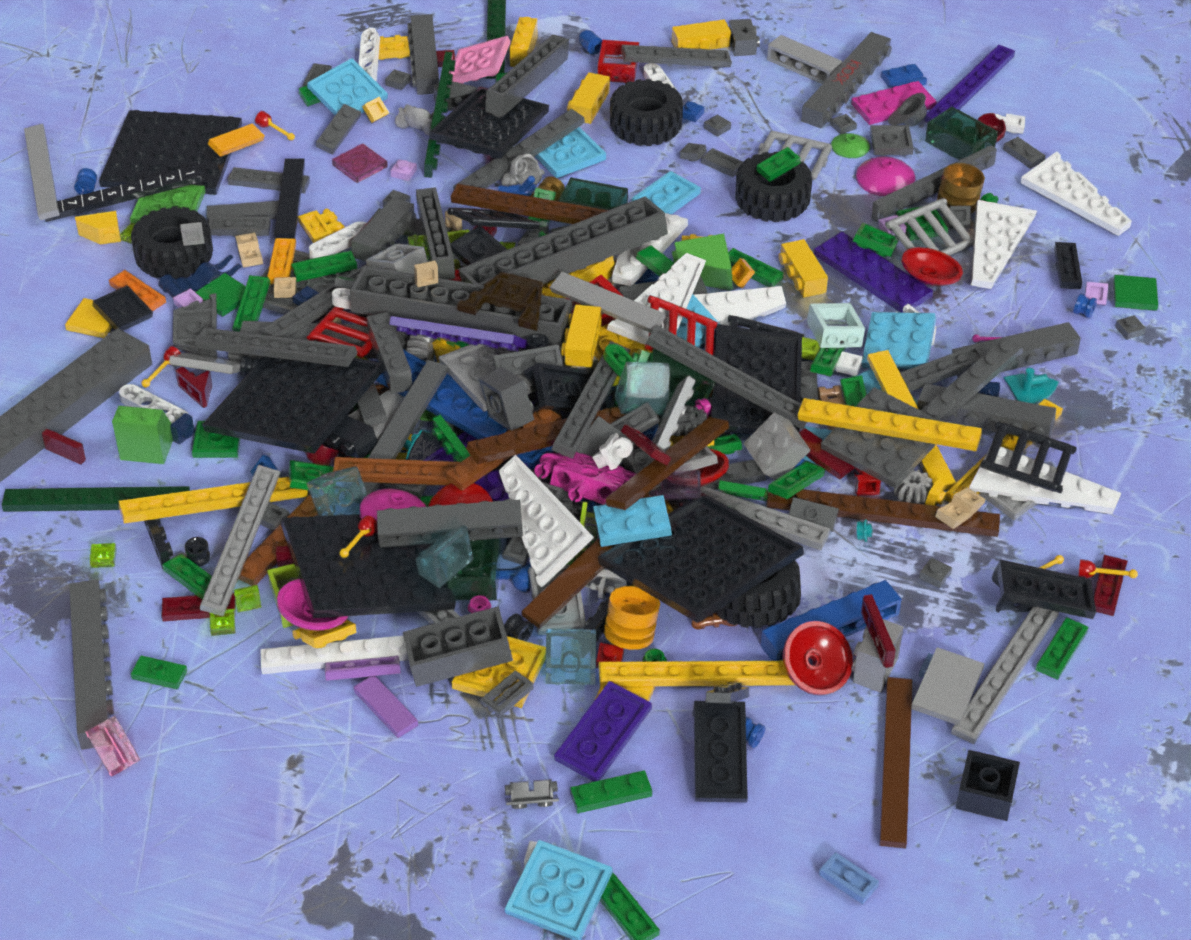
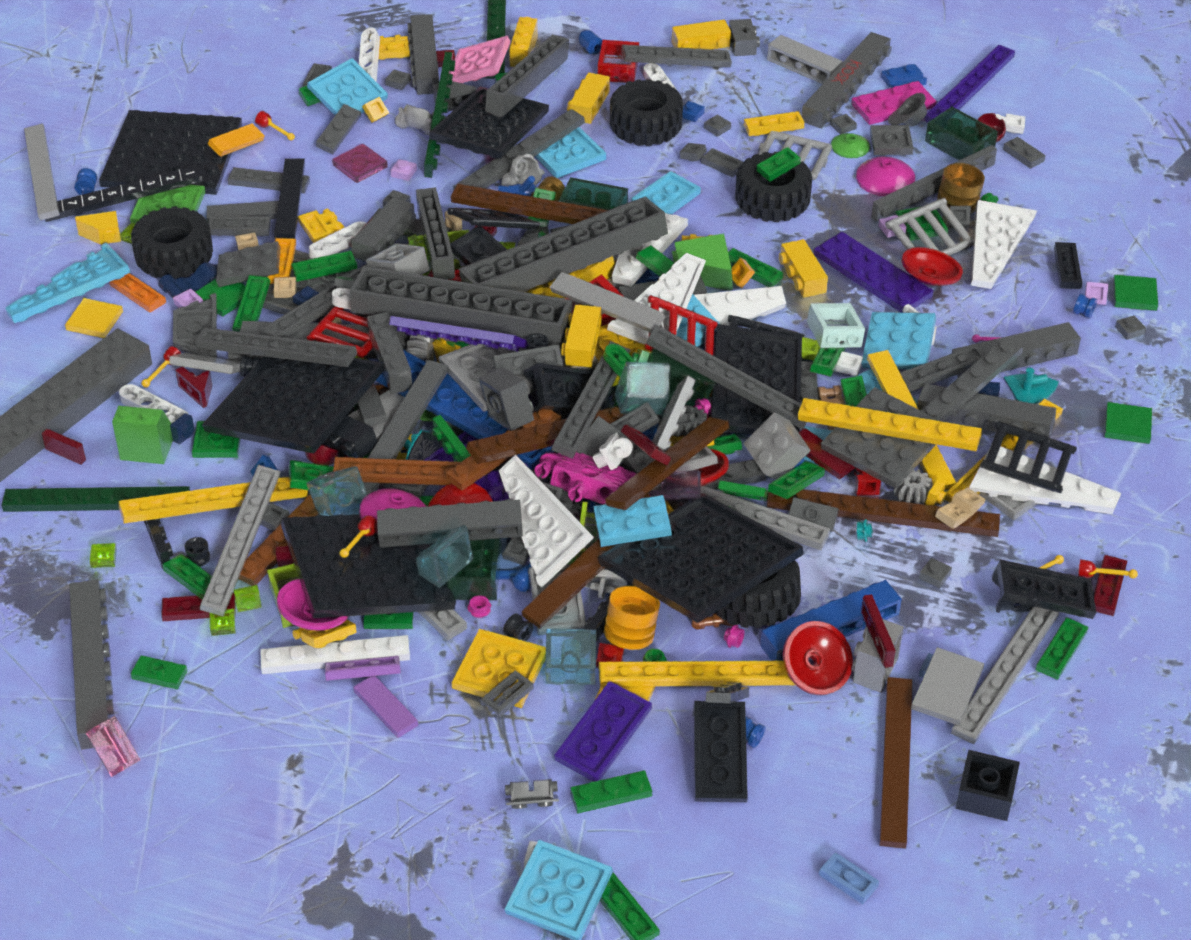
(71, 282): none -> medium azure wing
(122, 308): black tile -> none
(192, 233): light grey plate -> none
(254, 261): none -> dark grey plate
(389, 621): none -> green plate
(426, 273): tan plate -> none
(457, 646): dark grey brick -> none
(509, 292): dark brown wing -> none
(734, 636): none -> dark pink plate
(778, 122): none -> yellow plate
(876, 239): green plate -> none
(1072, 190): white wing -> none
(1128, 422): none -> green tile

